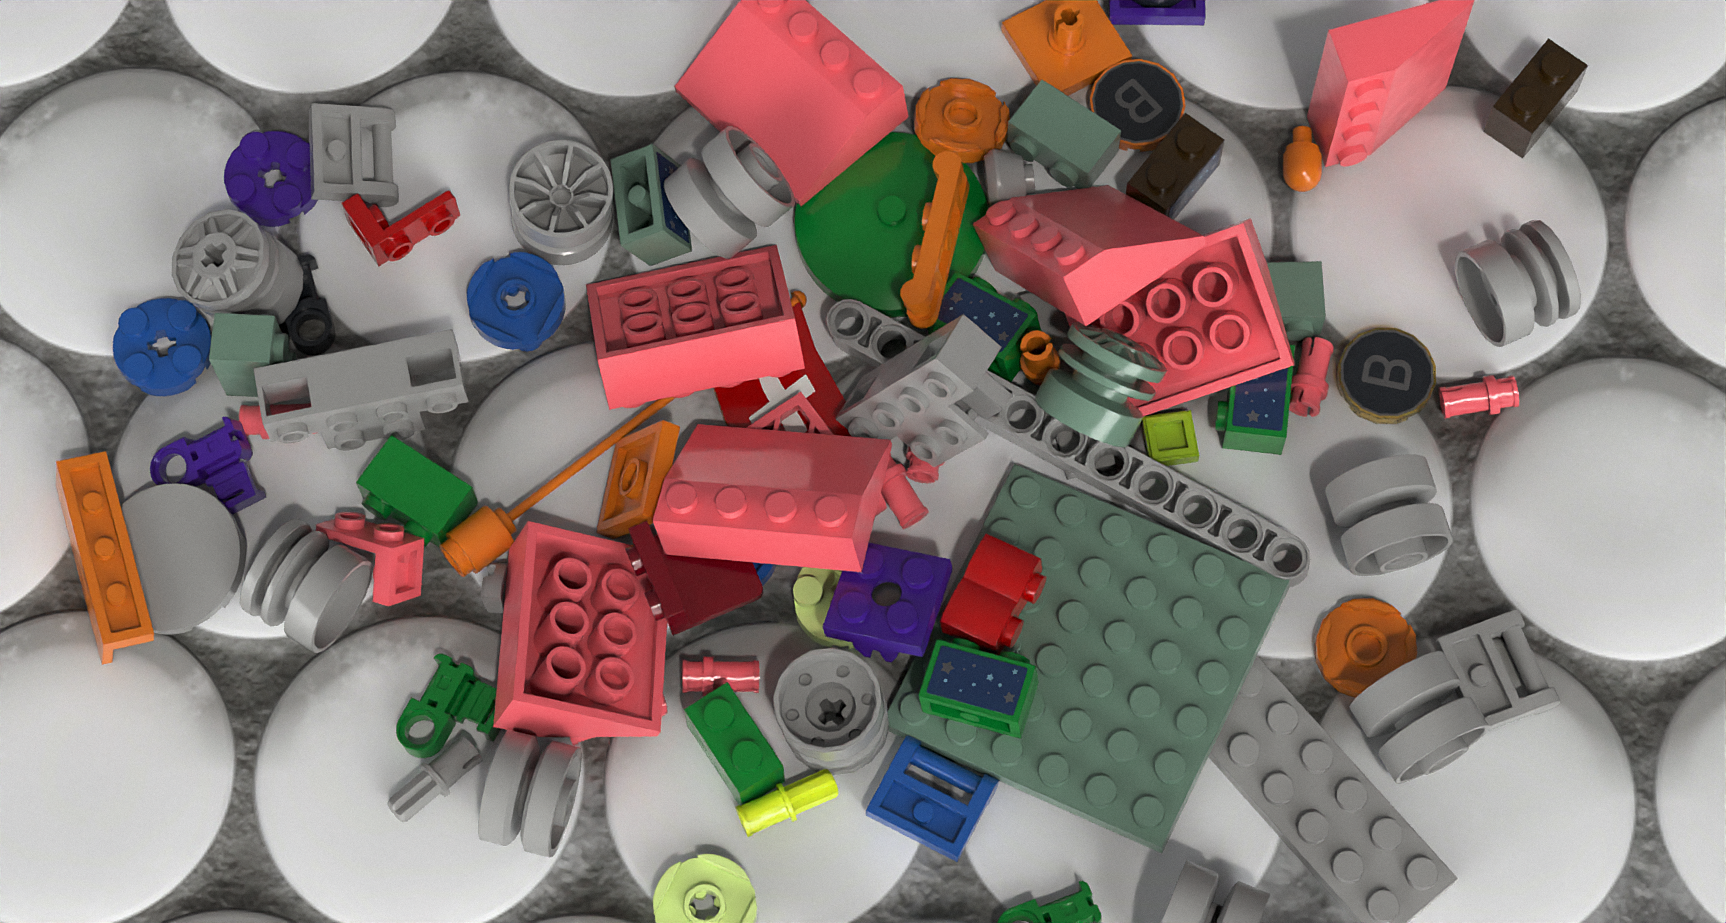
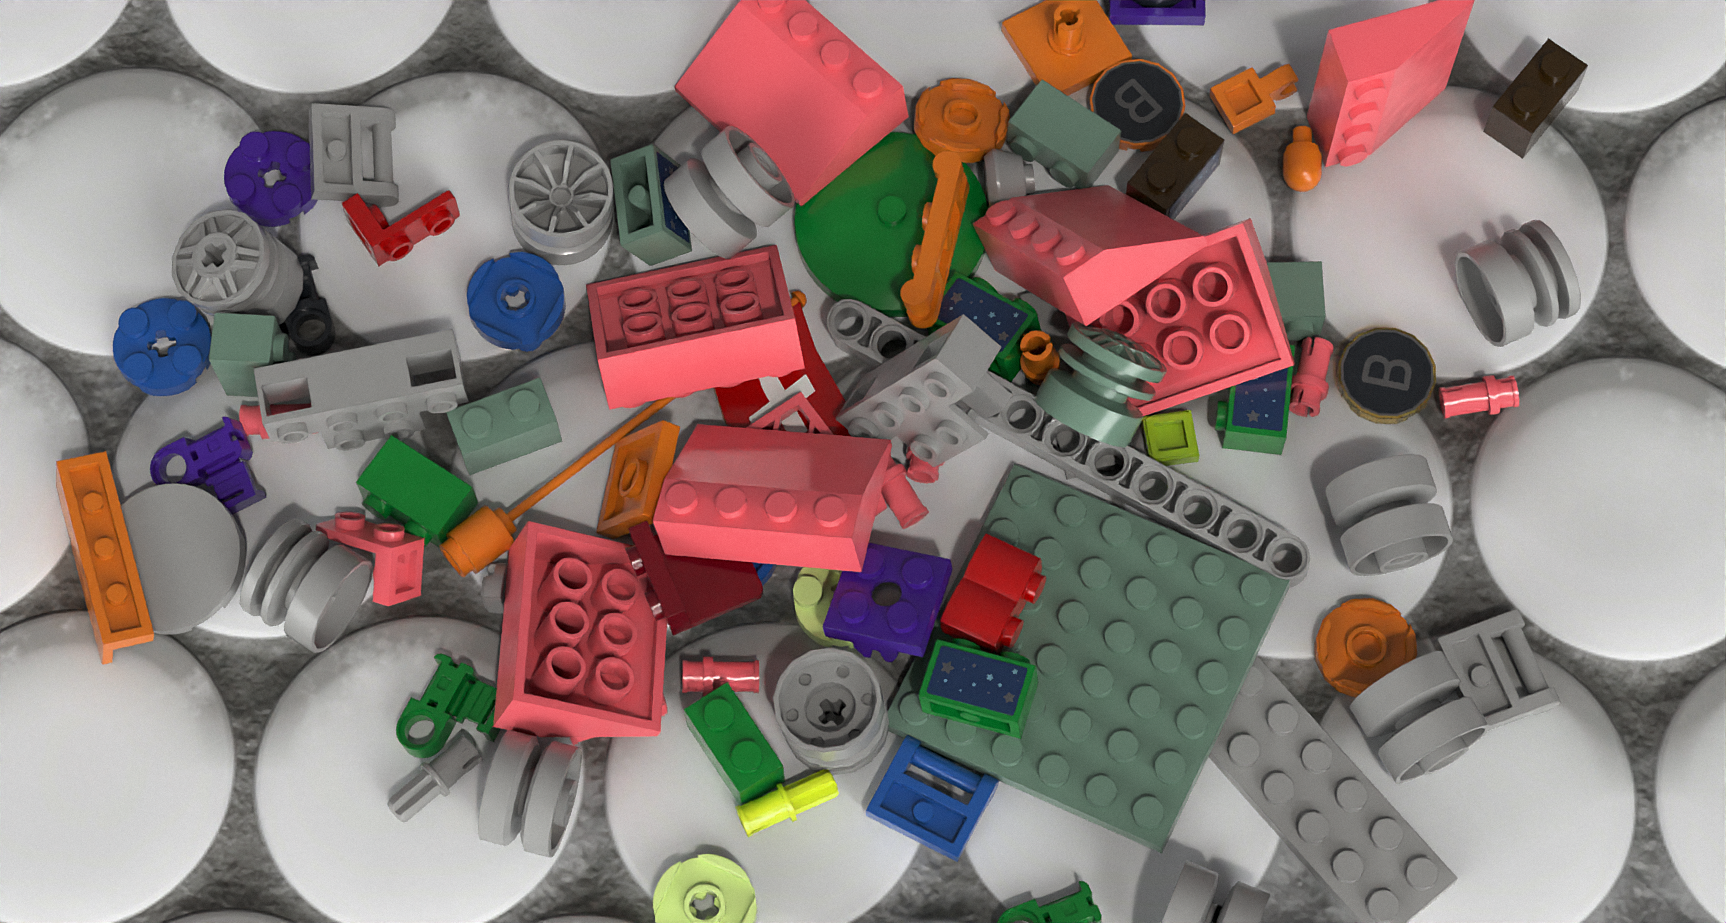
(504, 426): none -> sand green brick
(1248, 99): none -> orange plate

